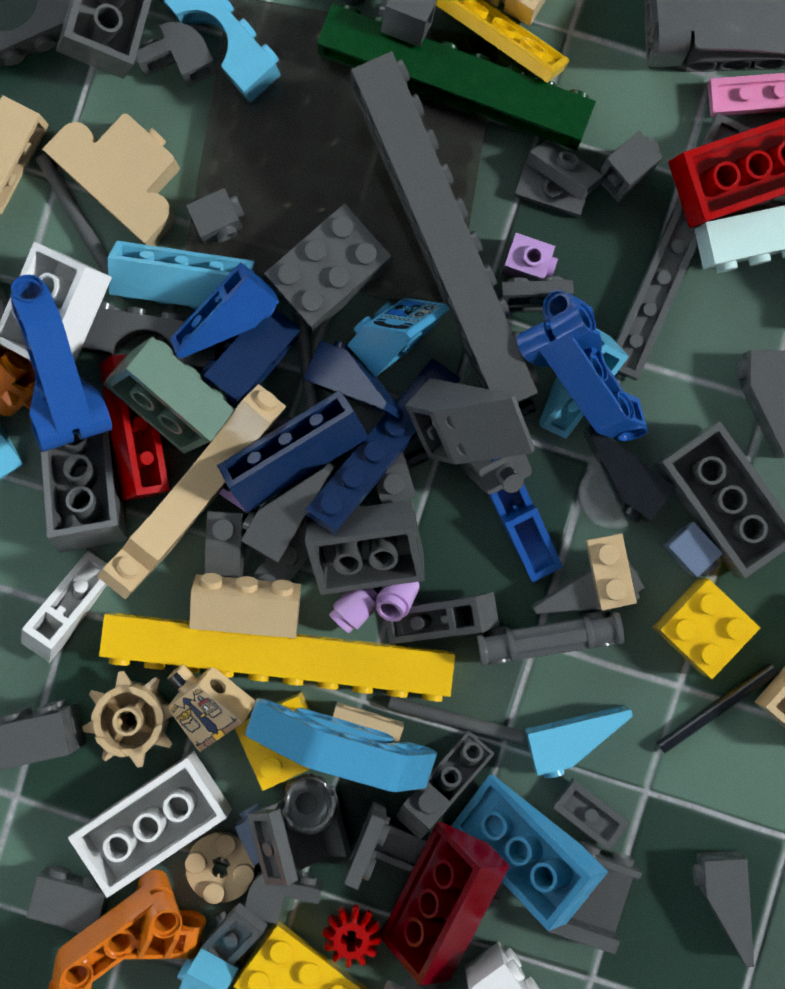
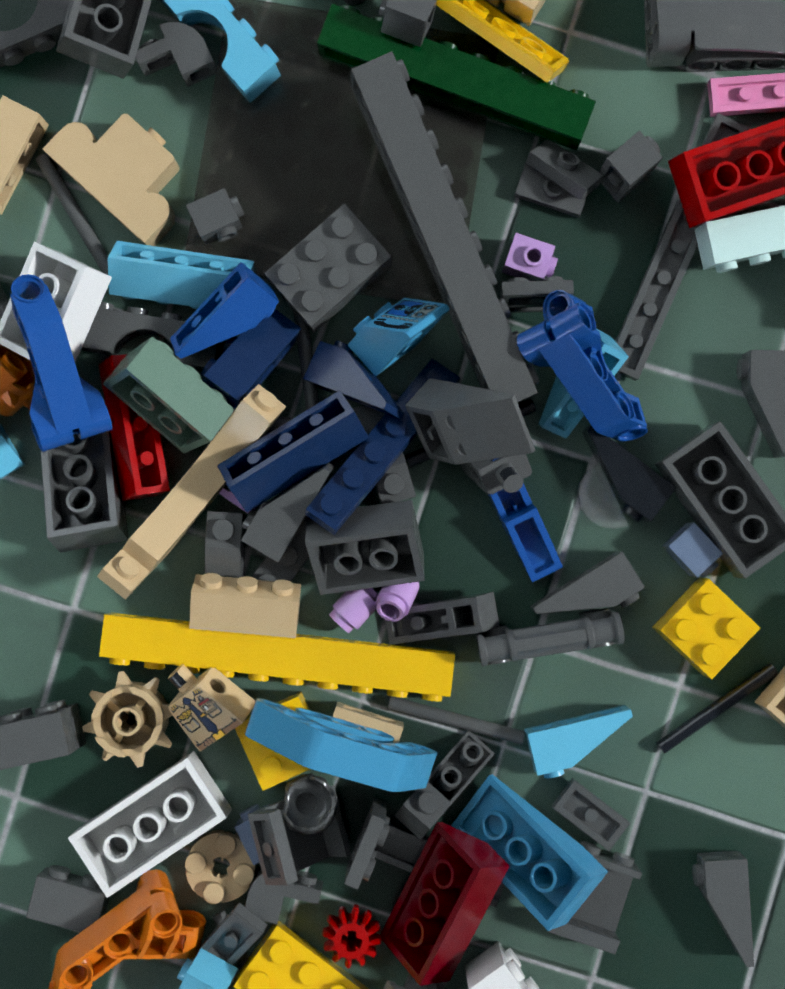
(64, 608): white slope -> none
(611, 571): tan plate -> none

